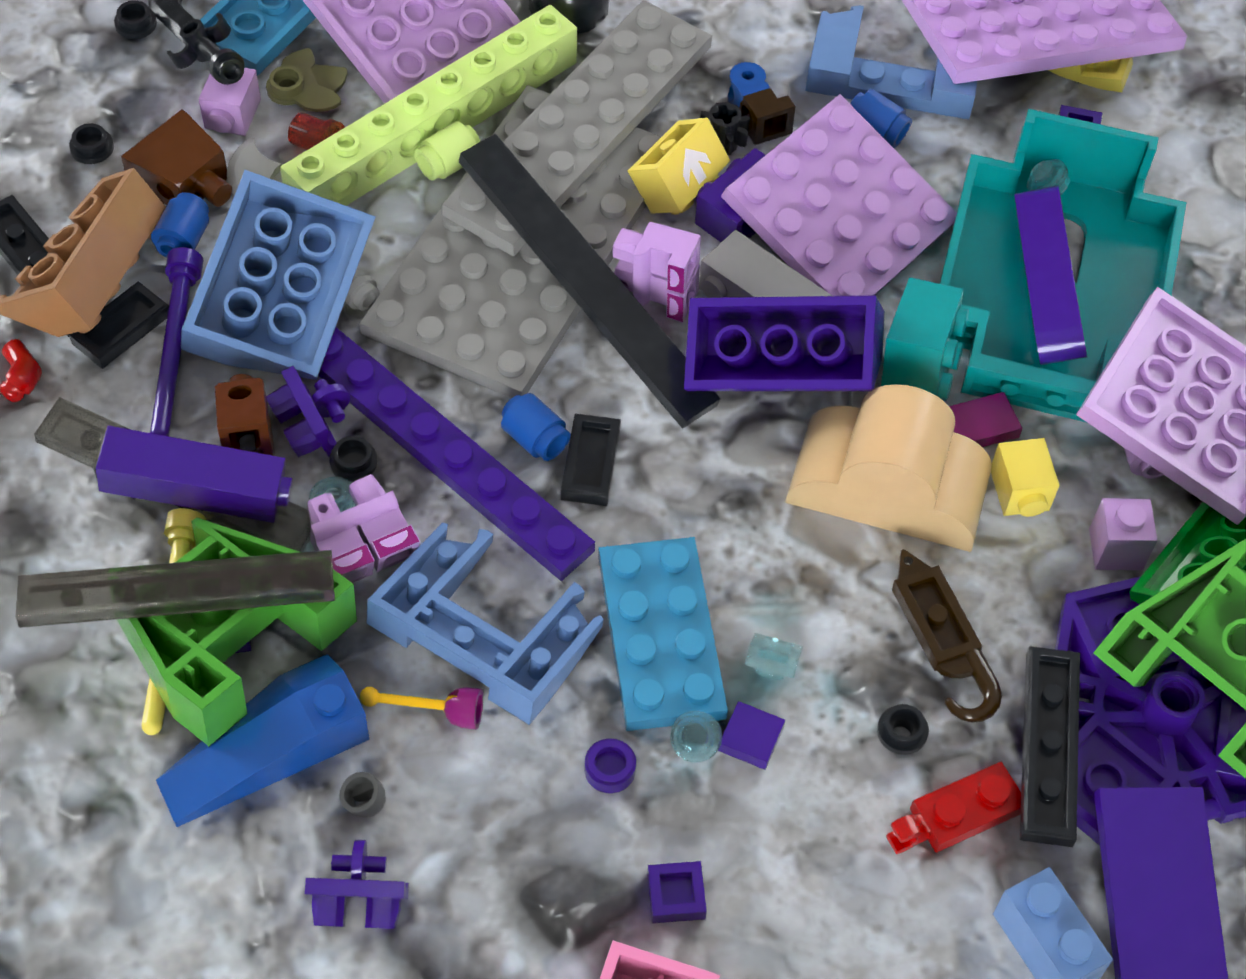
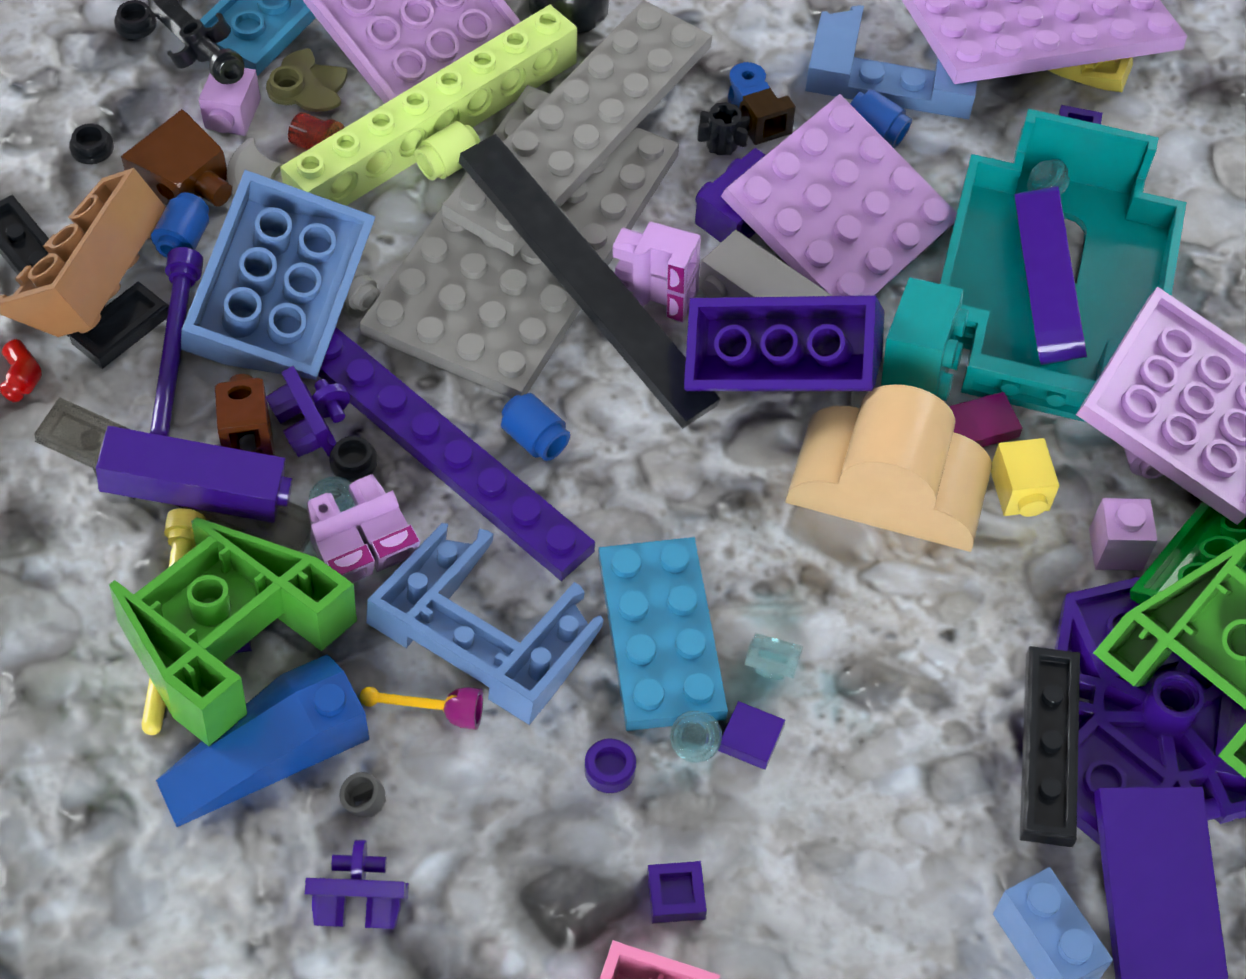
(174, 588): clear smoke tile -> none
(590, 459): black tile -> none
(679, 166): light yellow brick -> none
(909, 718): black plate -> none
(945, 633): dark brown plate -> none
(958, 810): red plate -> none

